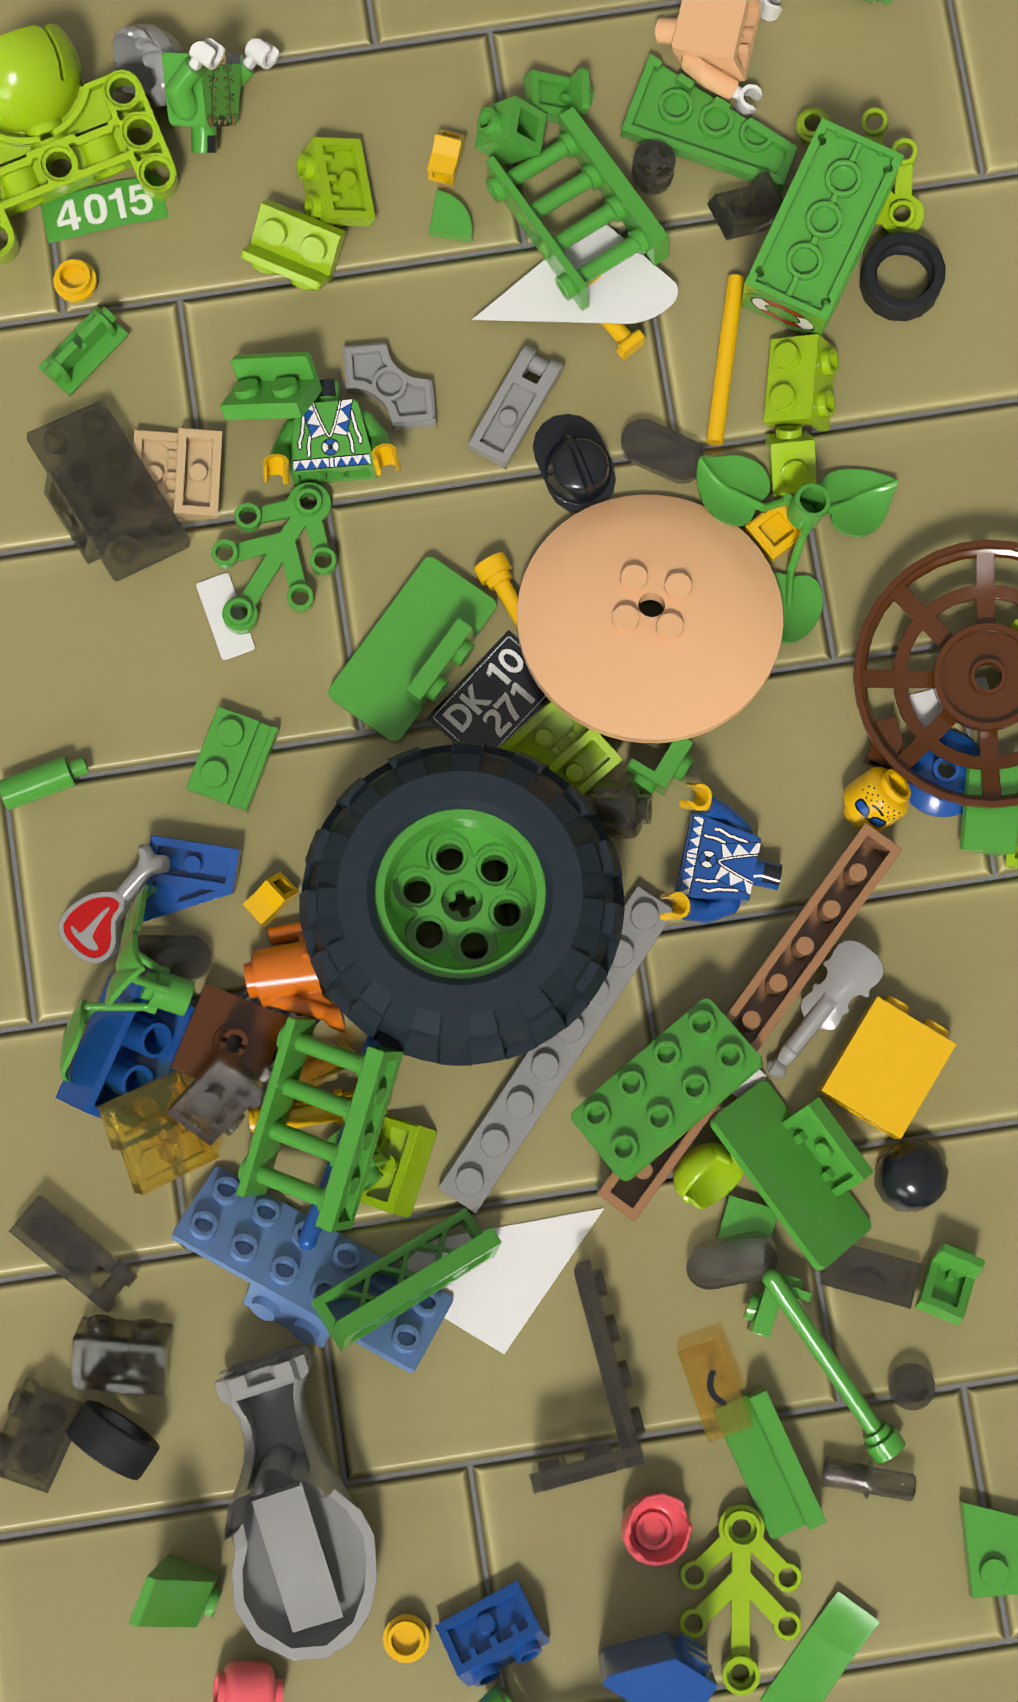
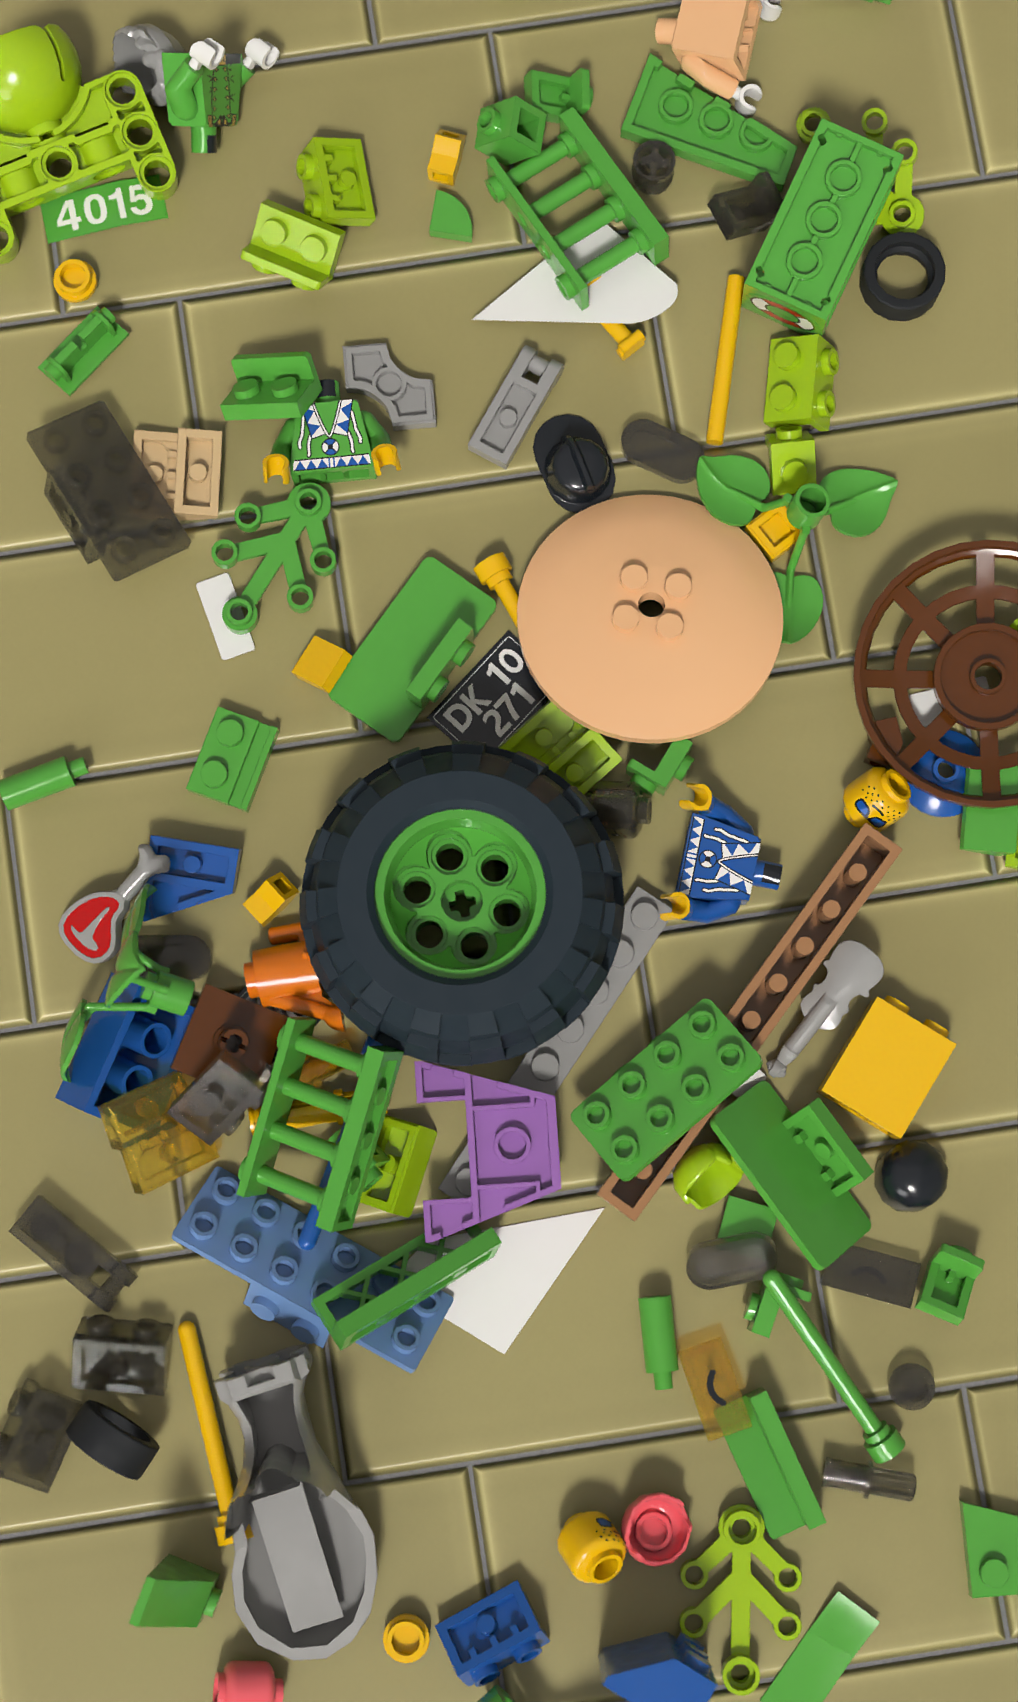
(209, 1427): none -> yellow piece
(321, 664): none -> yellow tile
(509, 1147): none -> medium lavender wing
(591, 1547): none -> yellow head
(615, 1378): clear smoke bracket -> none
(658, 1339): none -> bright green cylinder

